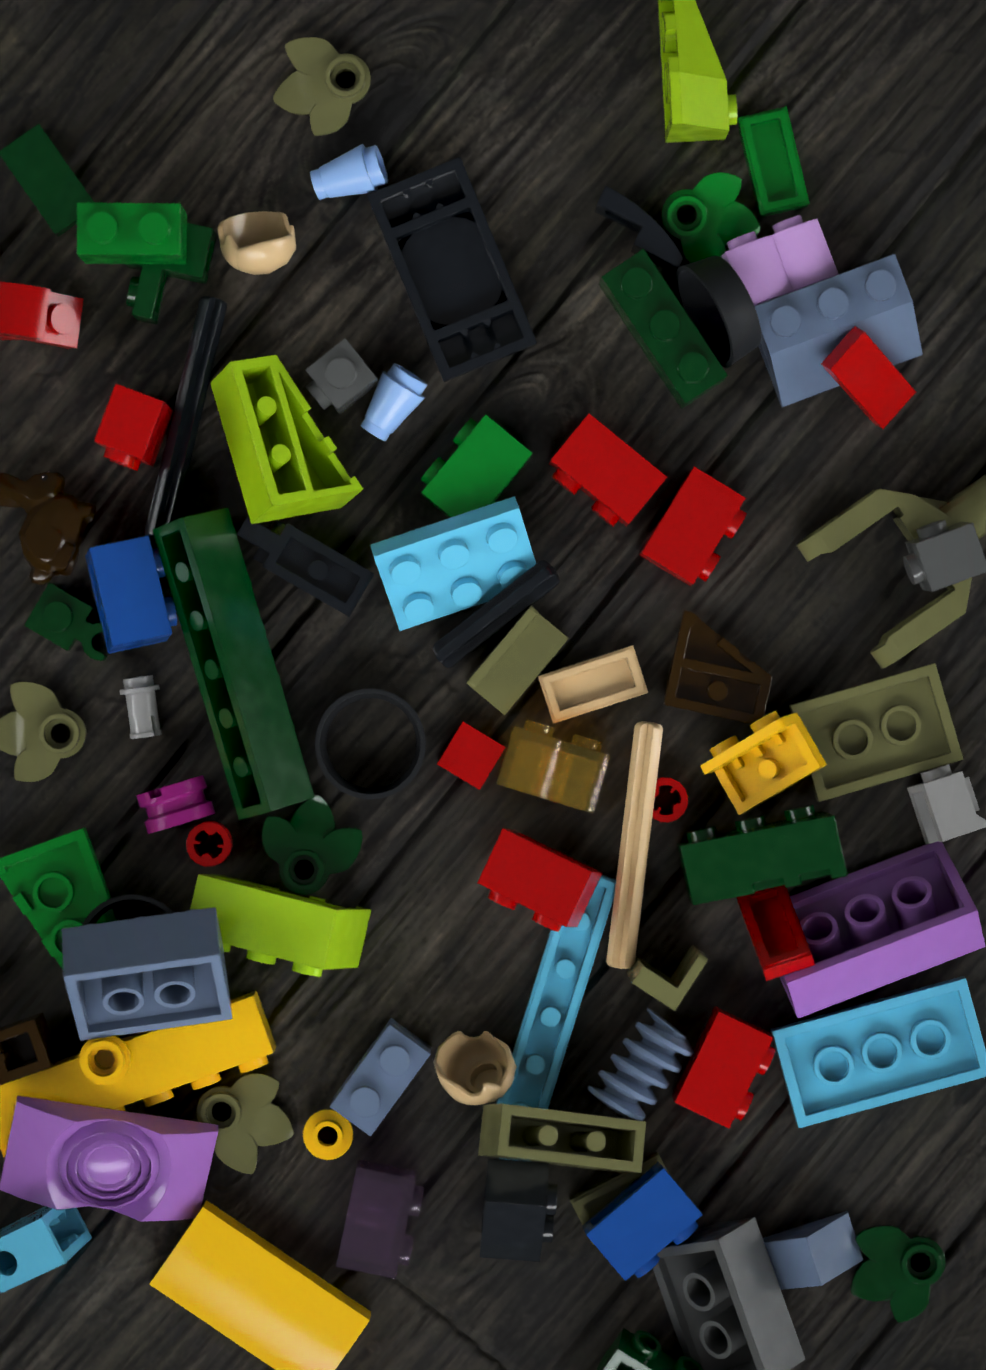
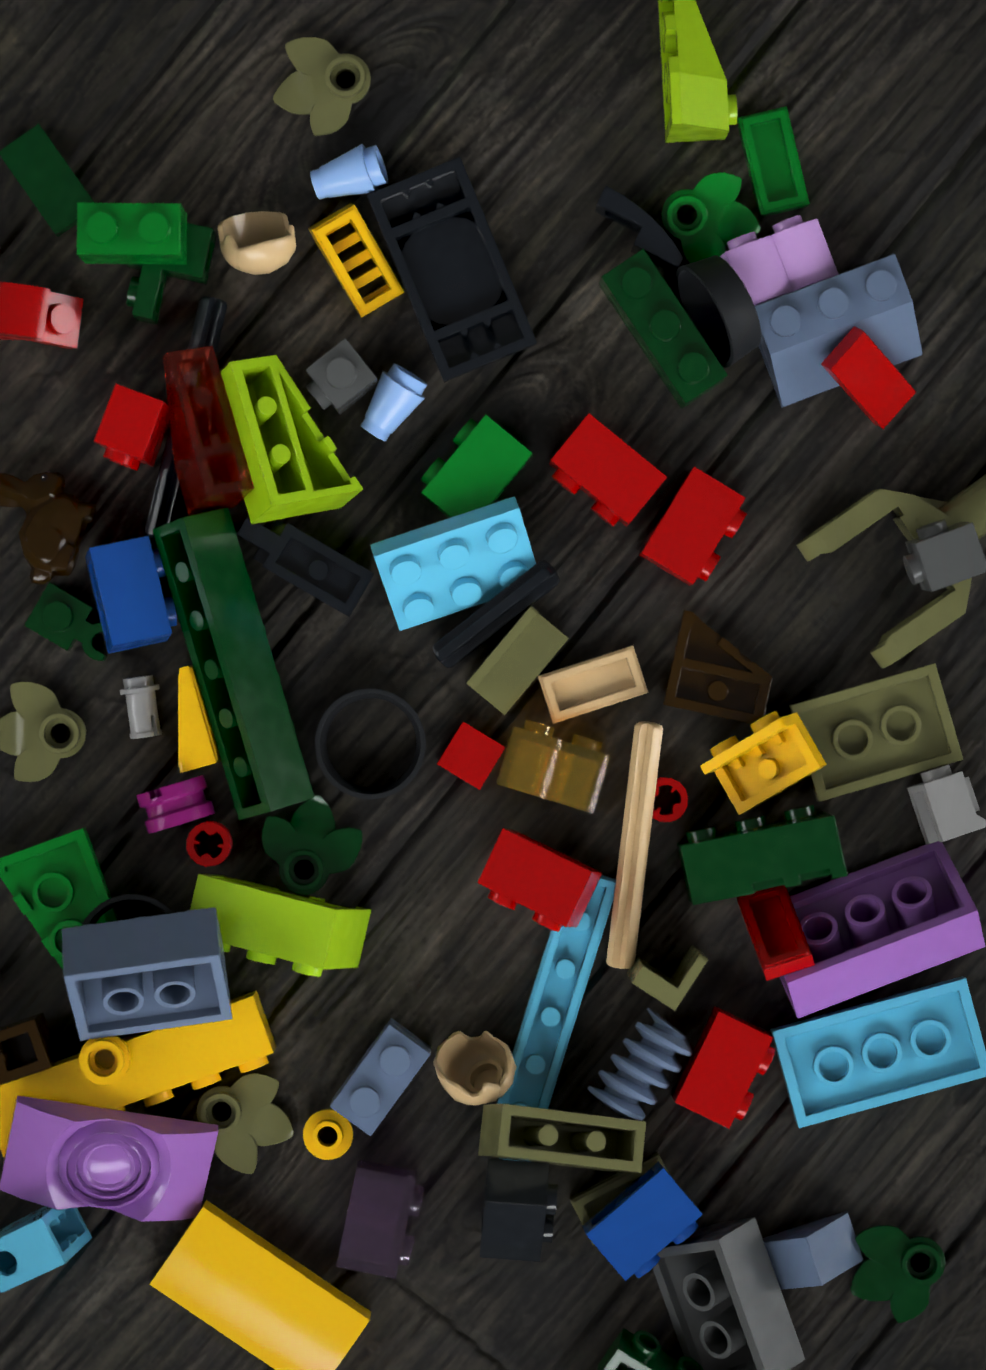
(195, 735): none -> yellow slope
(204, 433): none -> clear red slope
(332, 223): none -> yellow slope

